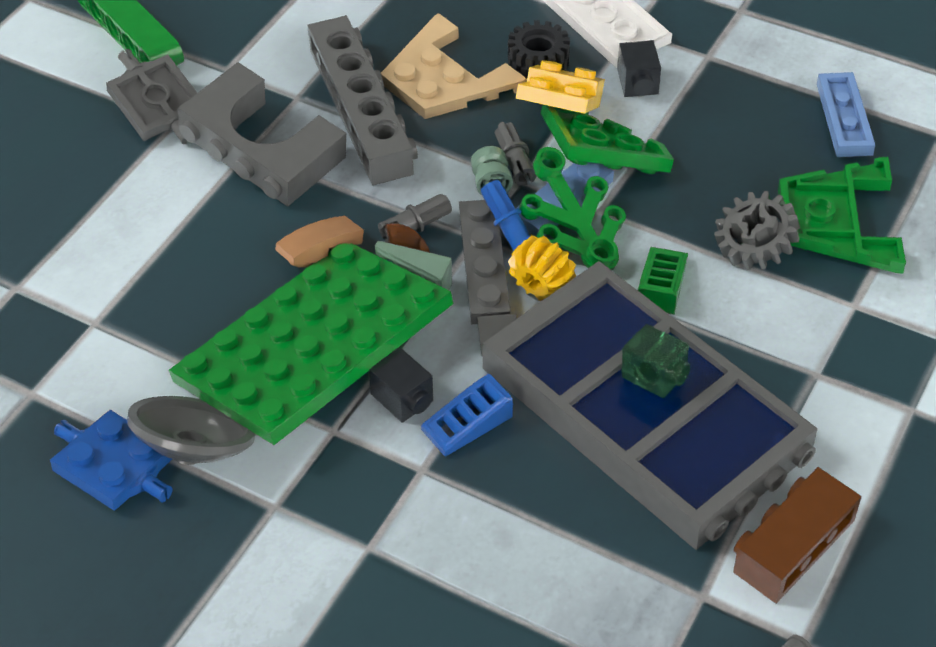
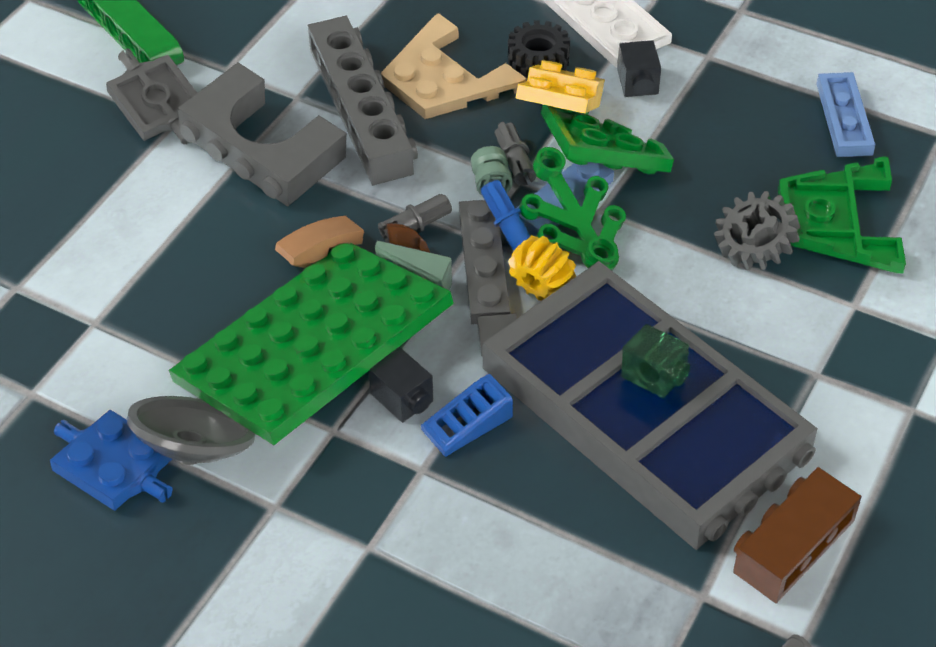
(663, 297): green slope -> none

